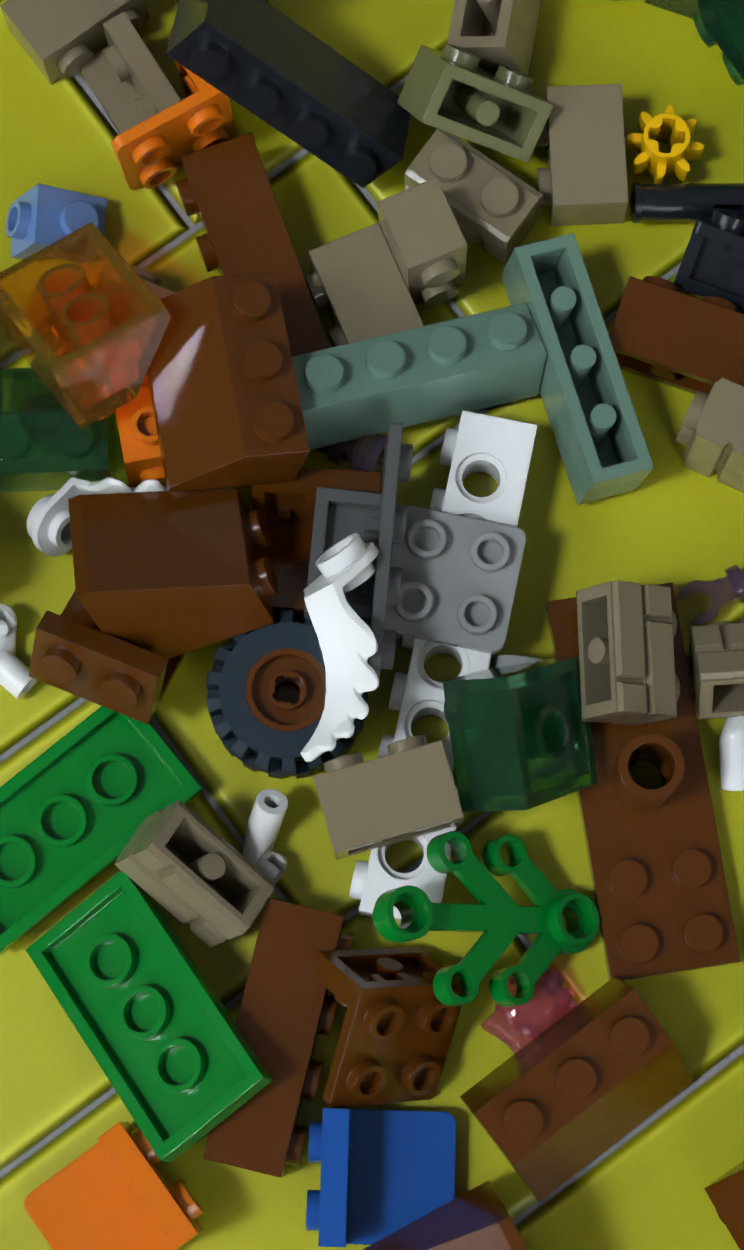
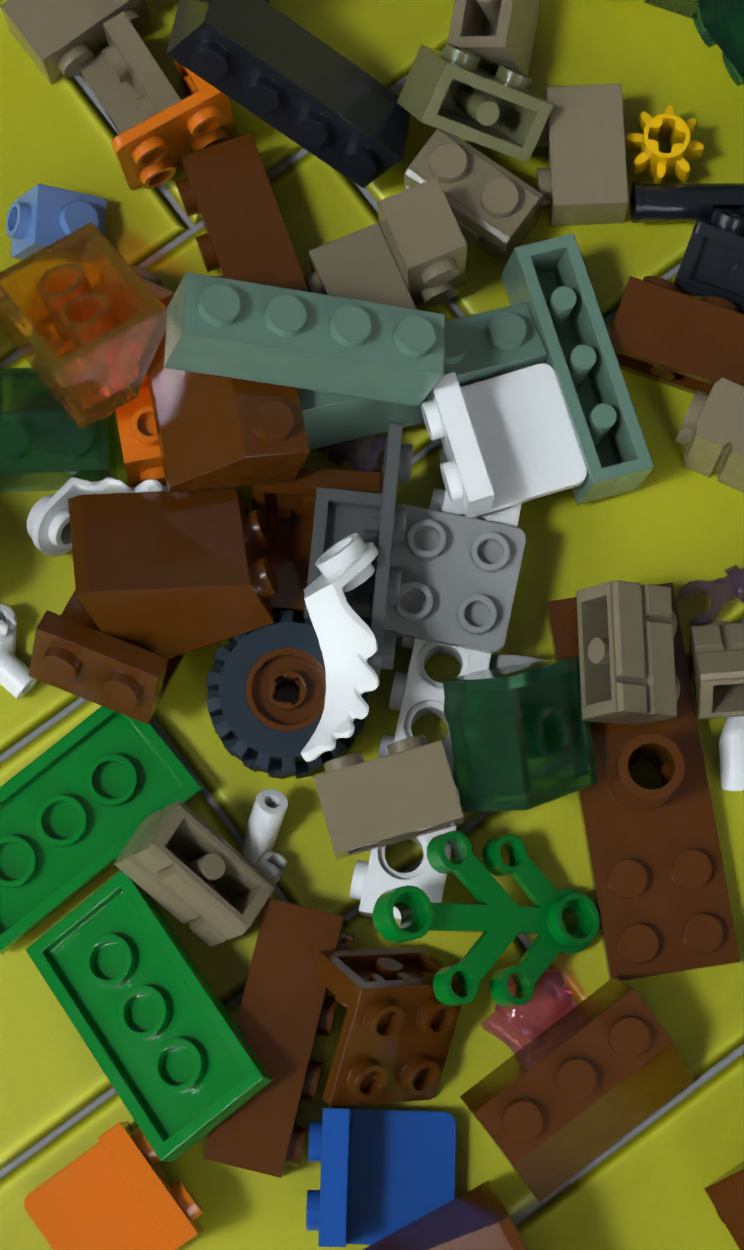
(304, 339): none -> sand green brick
(504, 439): none -> white bracket

